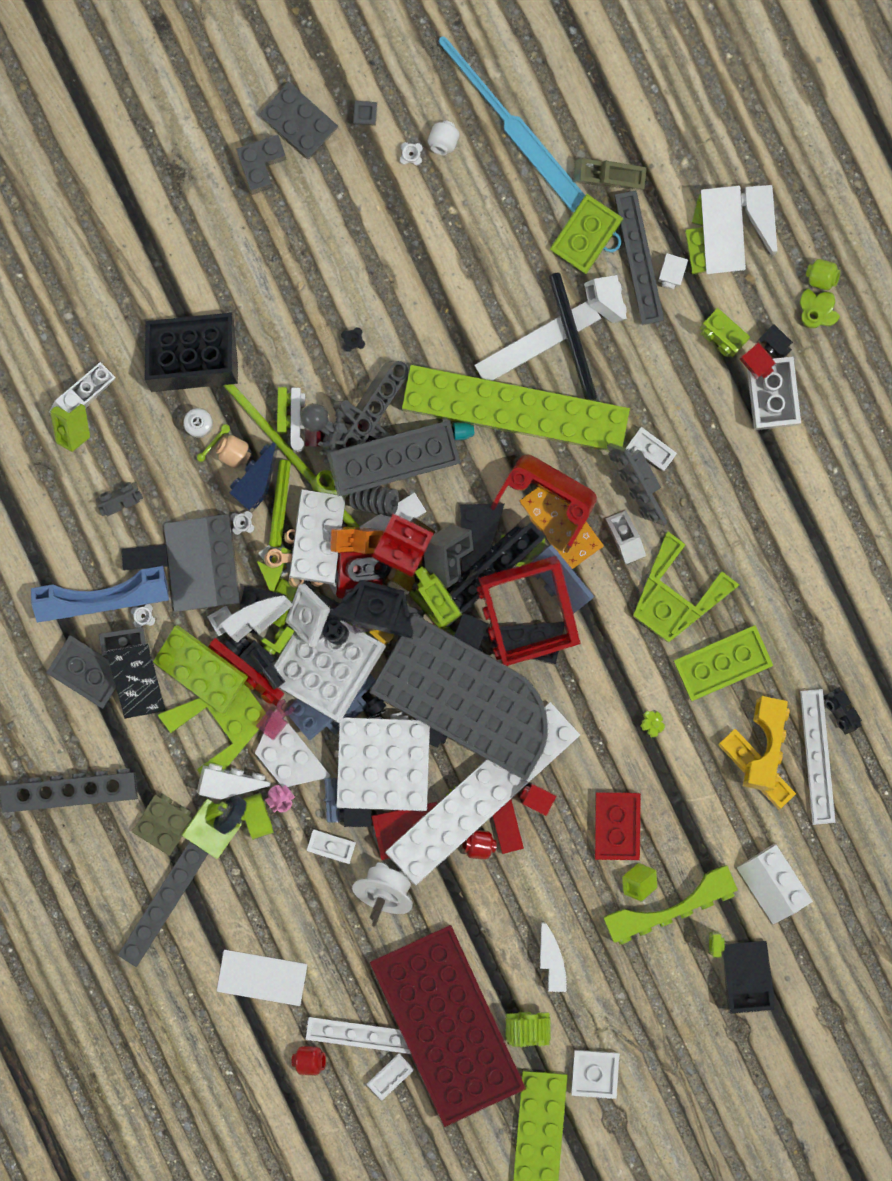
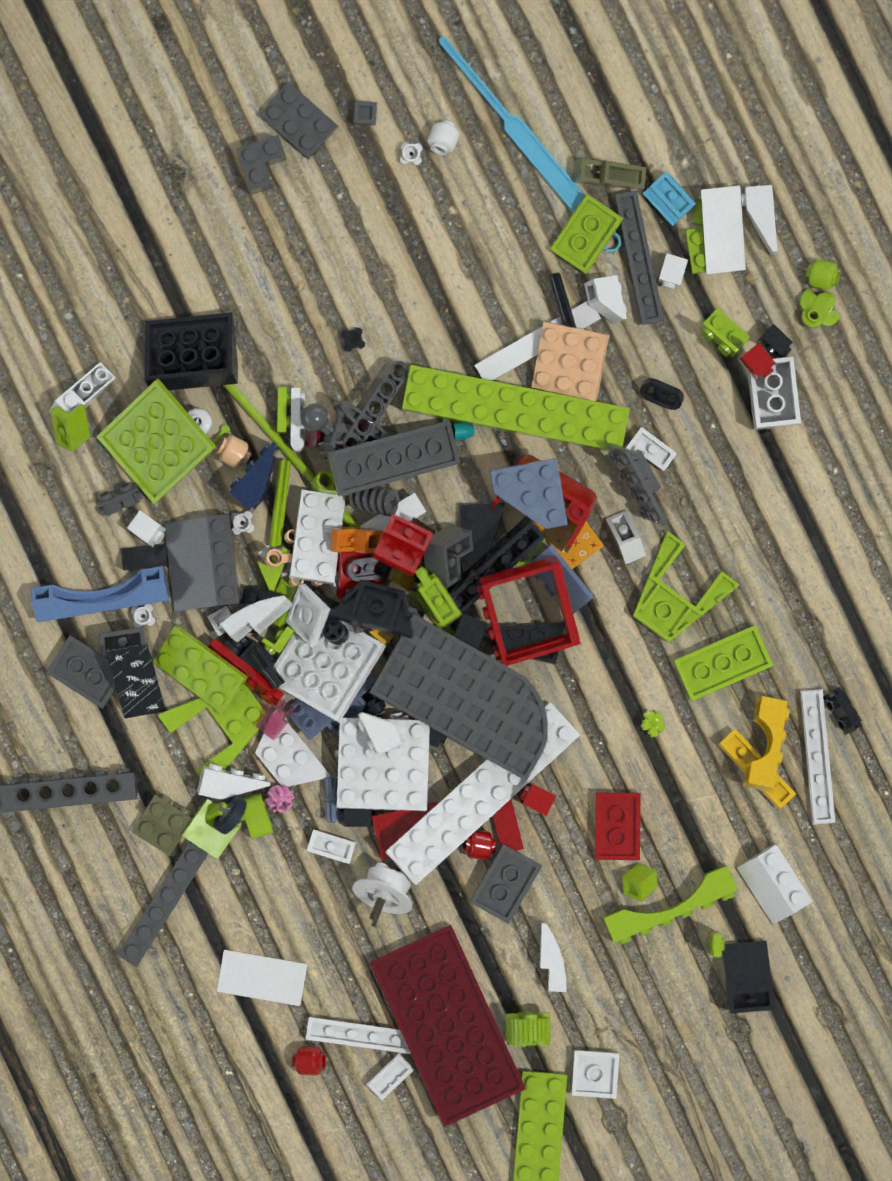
(147, 529): none -> white brick
(156, 441): none -> lime plate
(382, 733): none -> white slope
(505, 883): none -> dark grey plate
(533, 490): none -> sand blue plate
(570, 361): none -> light nougat plate
(661, 394): none -> black plate
(669, 198): none -> medium azure plate

